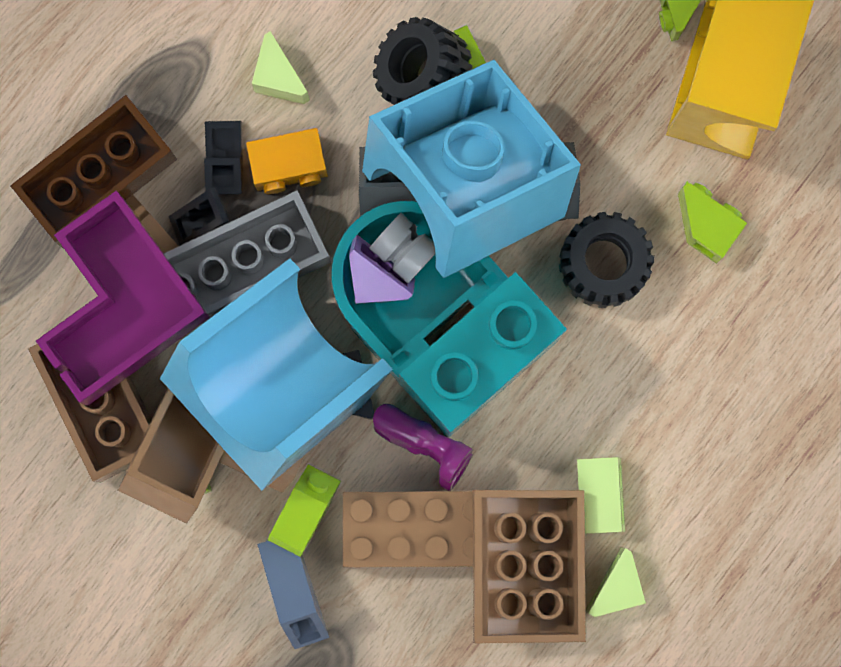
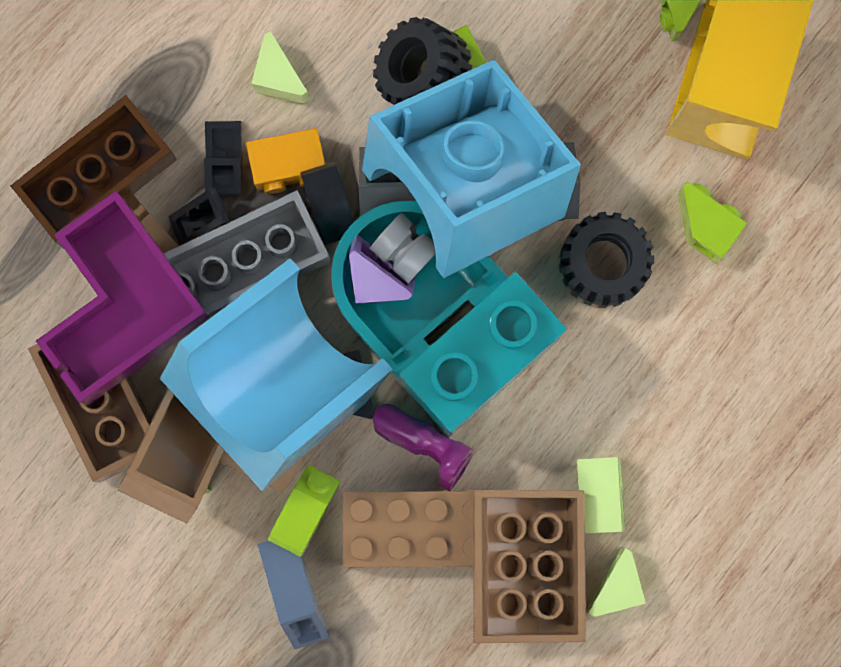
(327, 201): none -> black slope

